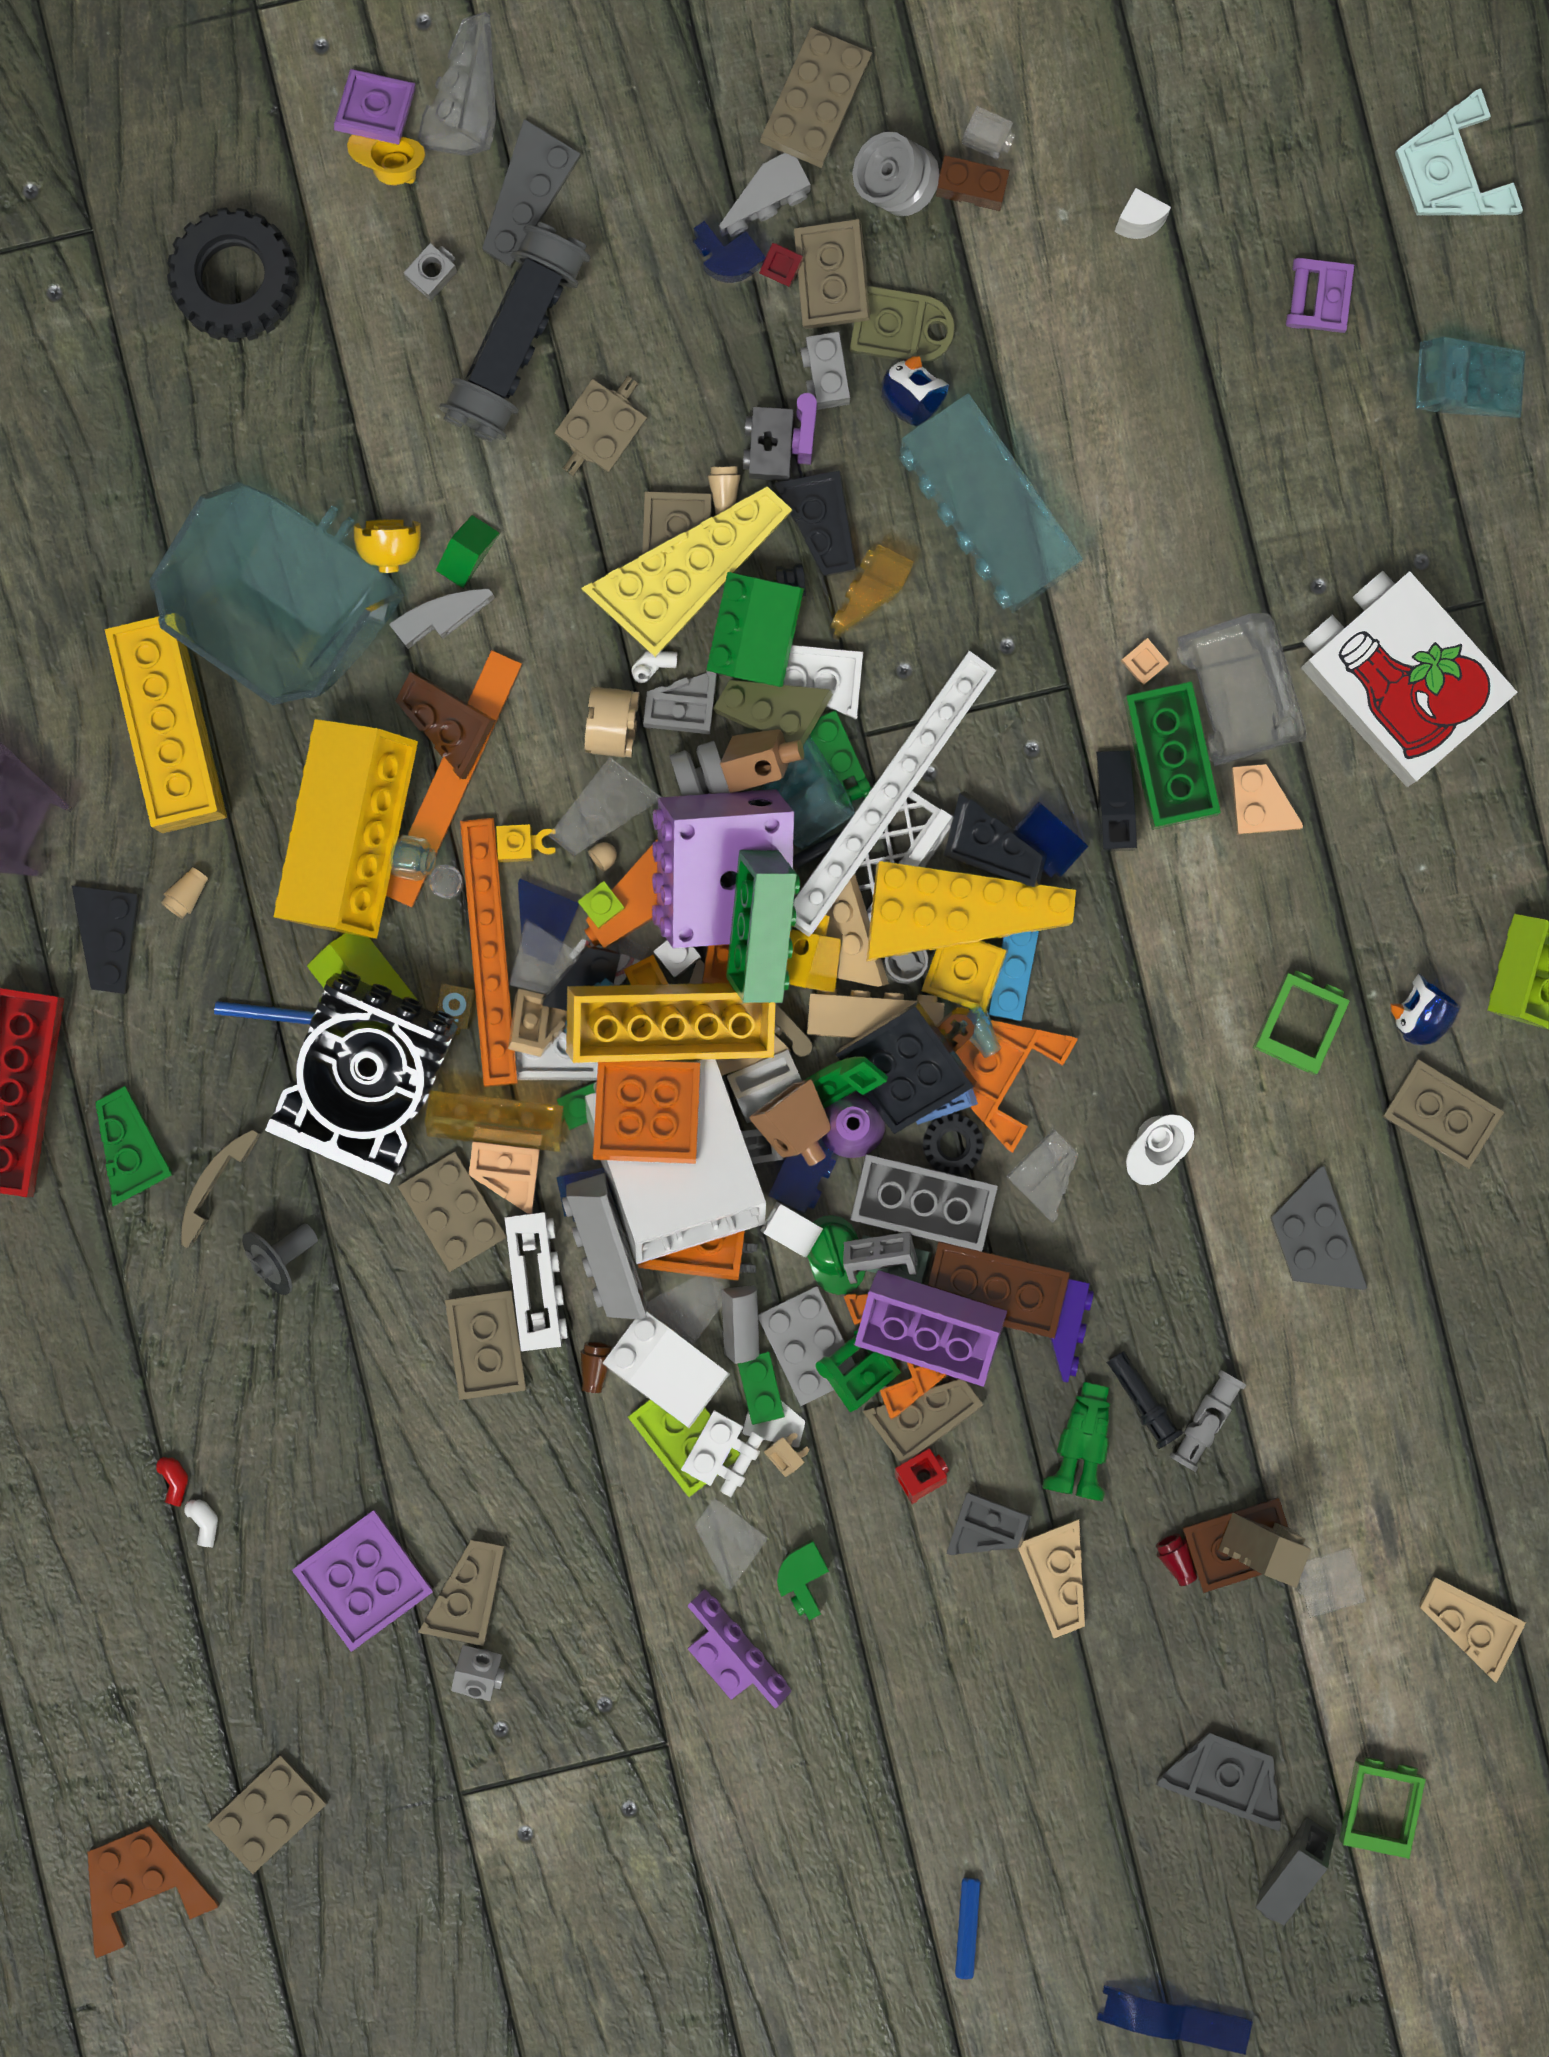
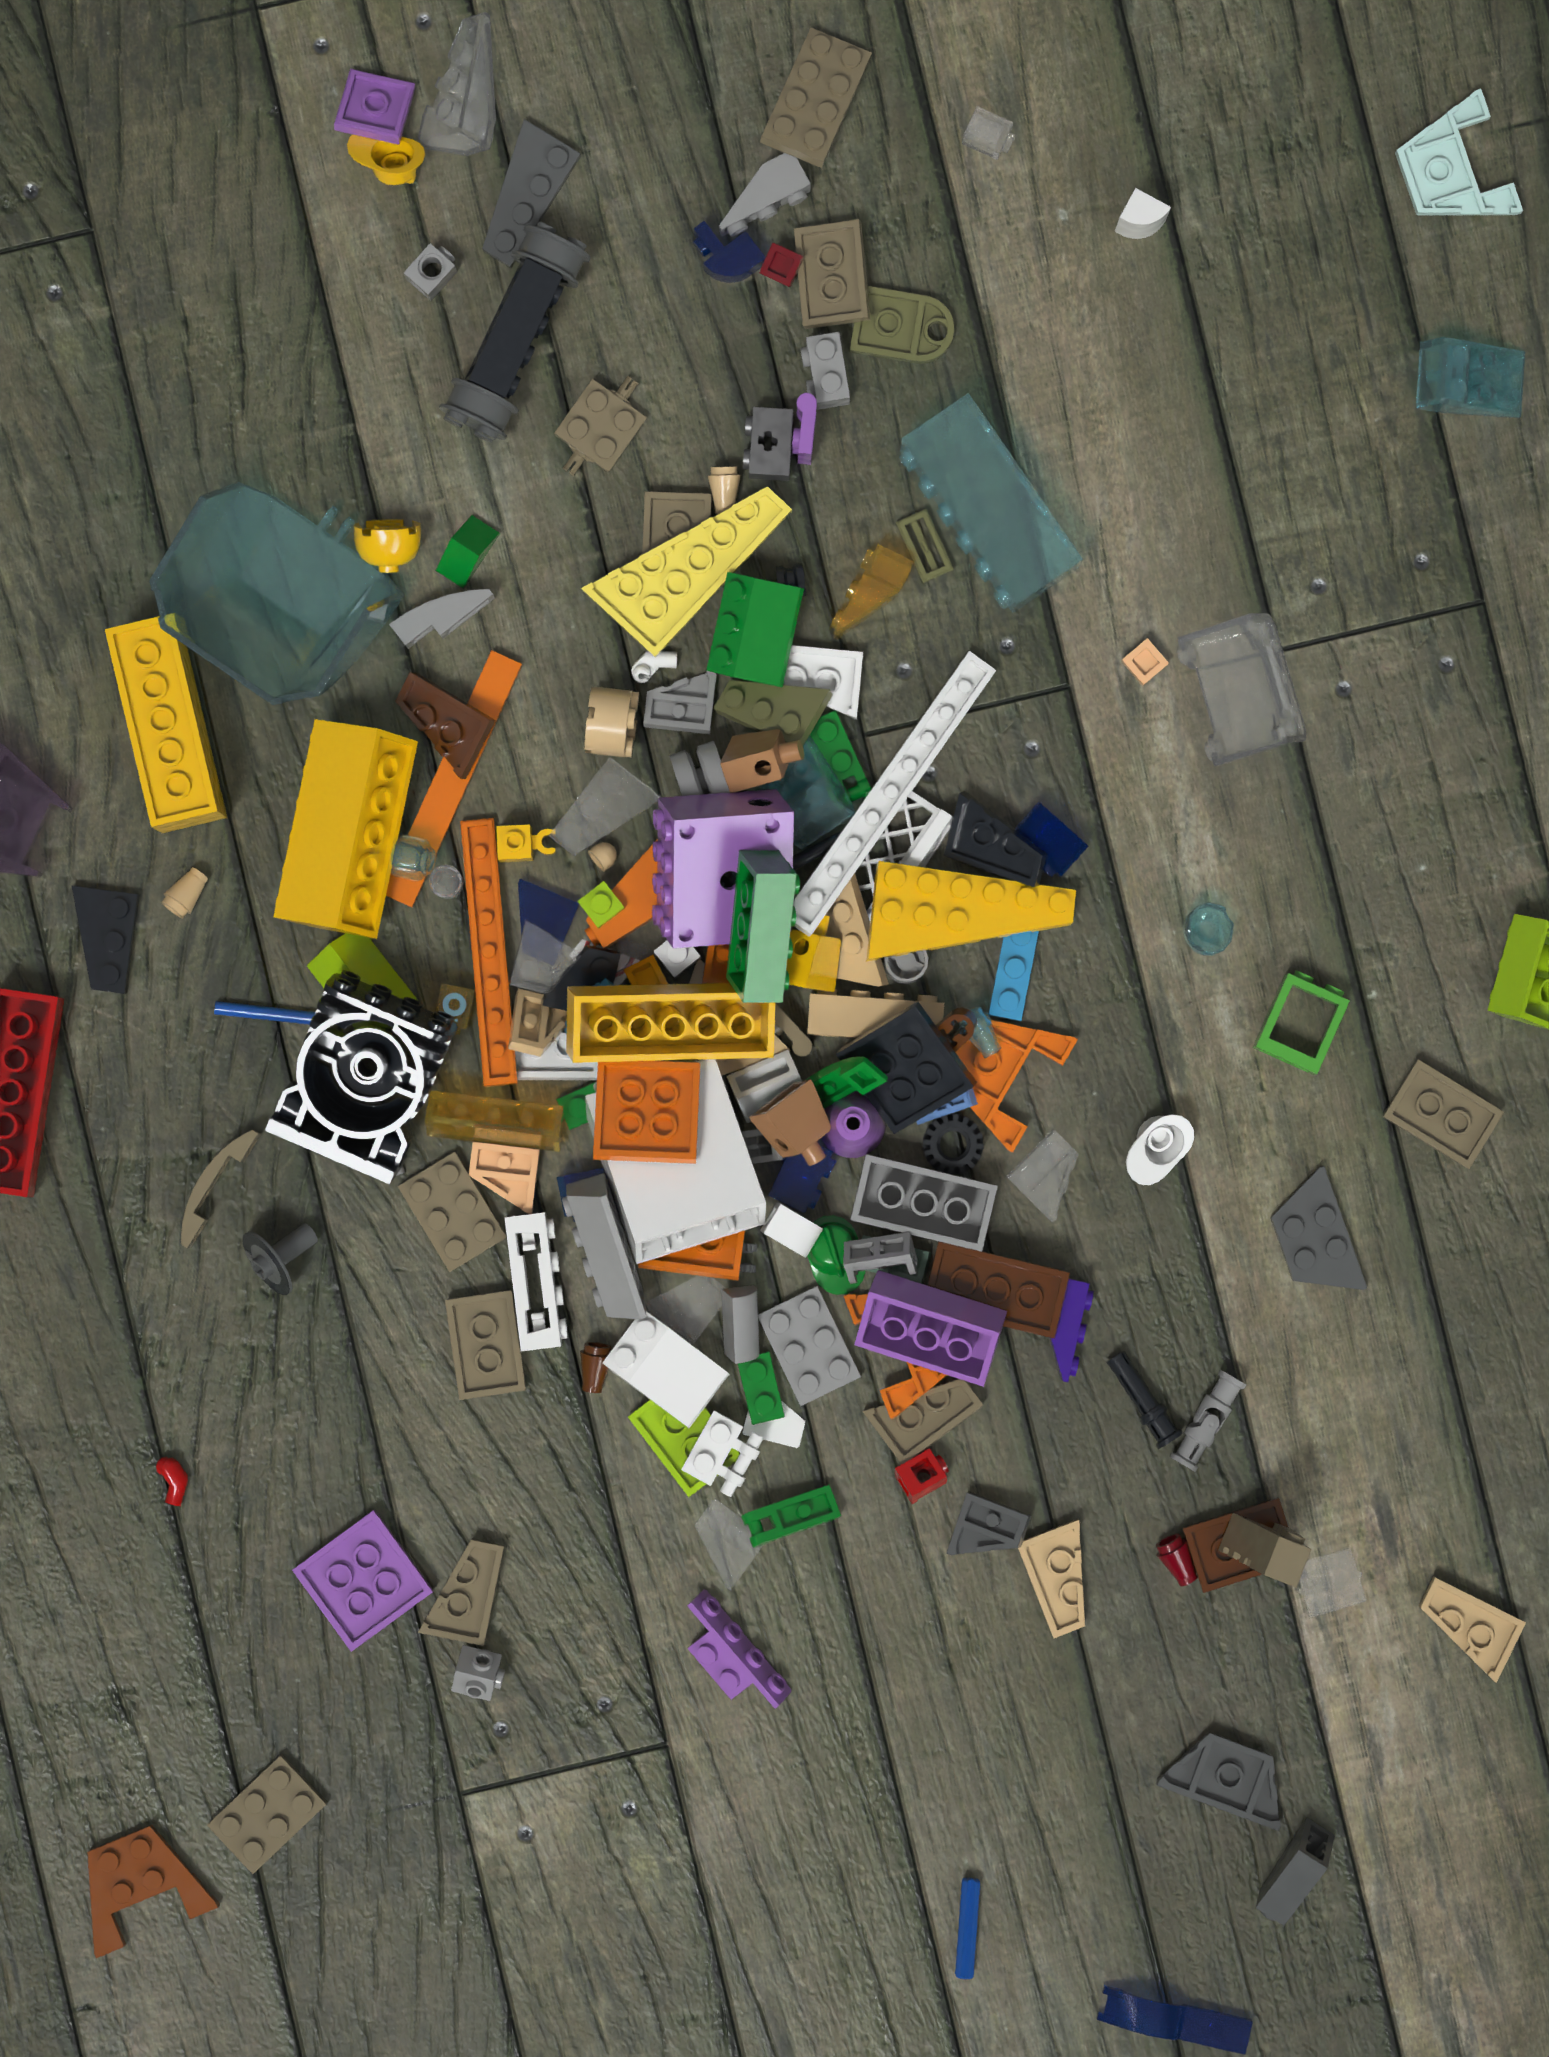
(129, 1147): green wing -> none
(205, 1519): white arm -> none
(218, 233): black tyre -> none
(784, 1456): tan tile -> none
(792, 1515): none -> green plate
(797, 1570): green brick -> none
(823, 519): black wing -> none
(862, 1379): green plate -> none
(895, 174): light grey wheel -> none
(912, 391): clear blue piece -> none
(912, 520): none -> olive tile
(965, 973): yellow plate -> none
(972, 183): reddish brown brick -> none
(1086, 1440): green piece -> none
(1116, 801): black slope -> none
(1171, 755): green brick -> none
(1208, 929): none -> clear light blue hair
(1261, 802): light nougat wing -> none
(1331, 297): medium lavender plate -> none
(1374, 1842): bright green window -> none
(1405, 675): brick -> none
(1425, 1013): clear blue piece -> none

